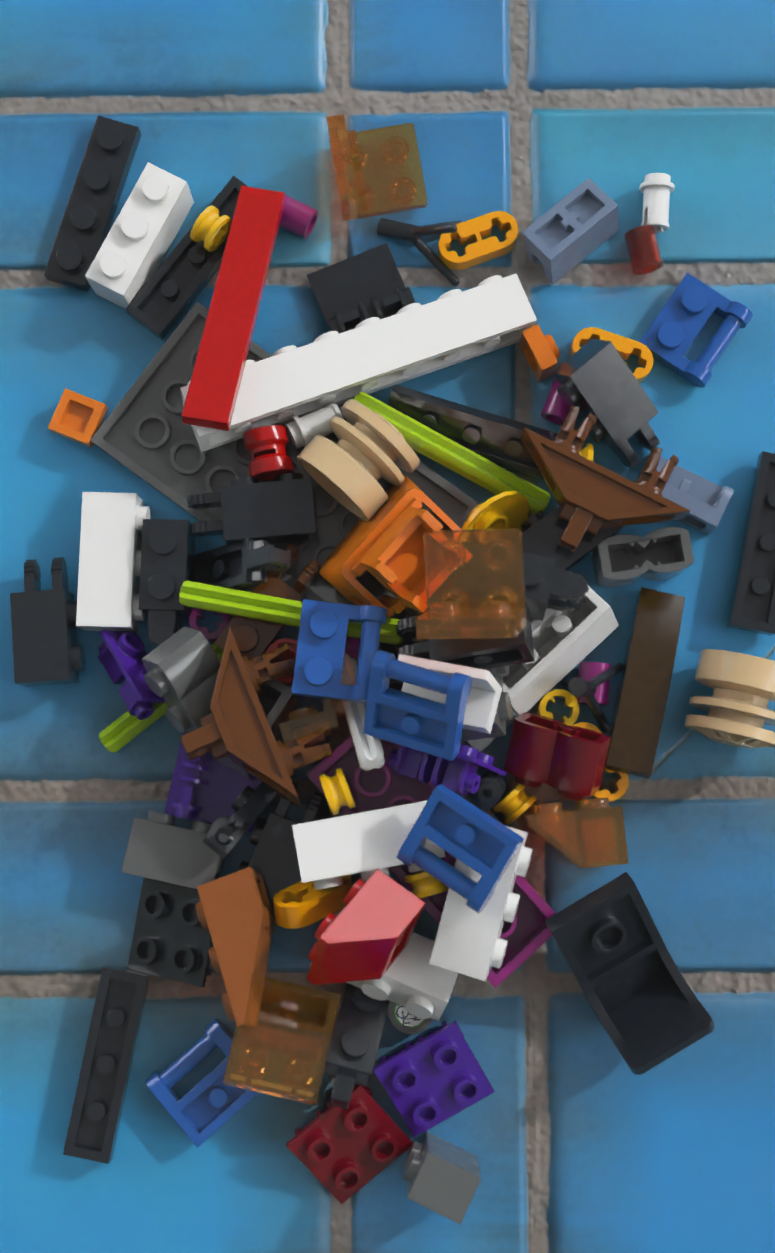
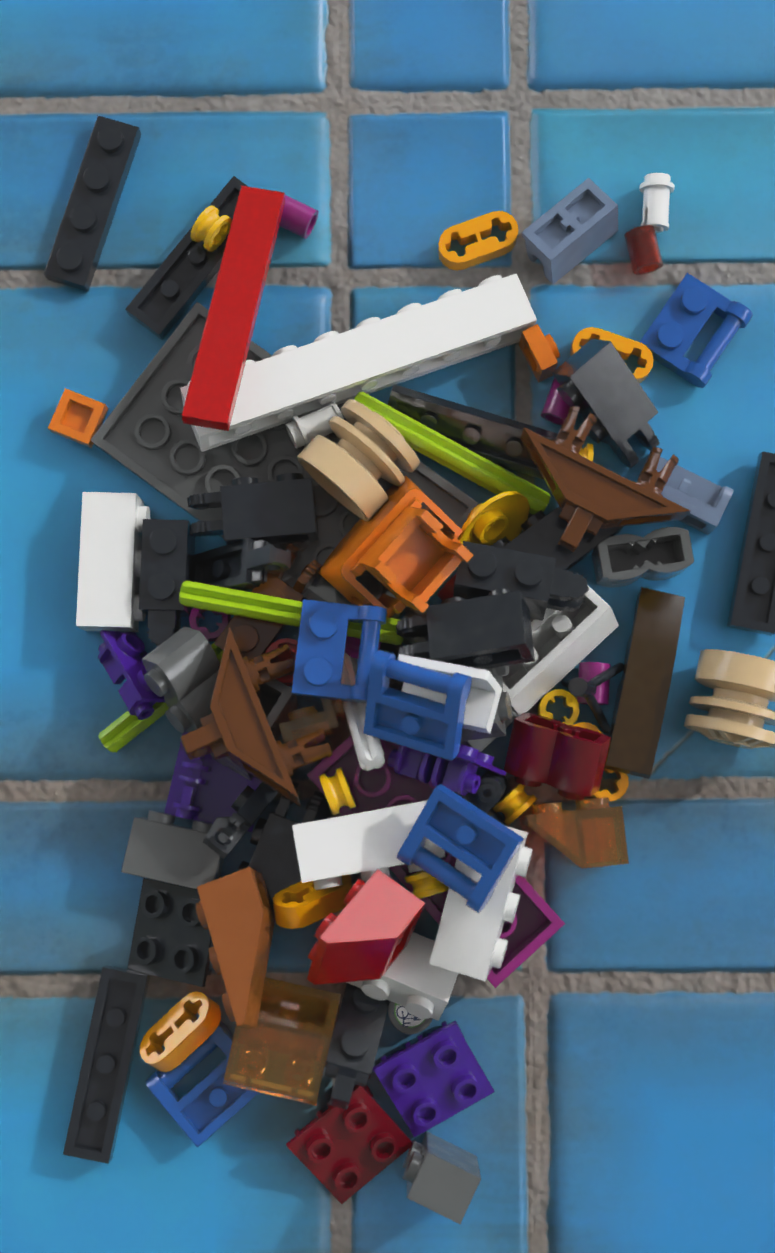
(45, 629): black hinge -> none
(140, 236): white brick -> none
(180, 1031): none -> light orange beam
(268, 452): red wheel -> none
(360, 289): black hinge -> none
(376, 169): clear orange bracket -> none
(413, 234): black plant -> none
(473, 584): clear orange bracket -> none
(629, 975): black bracket -> none

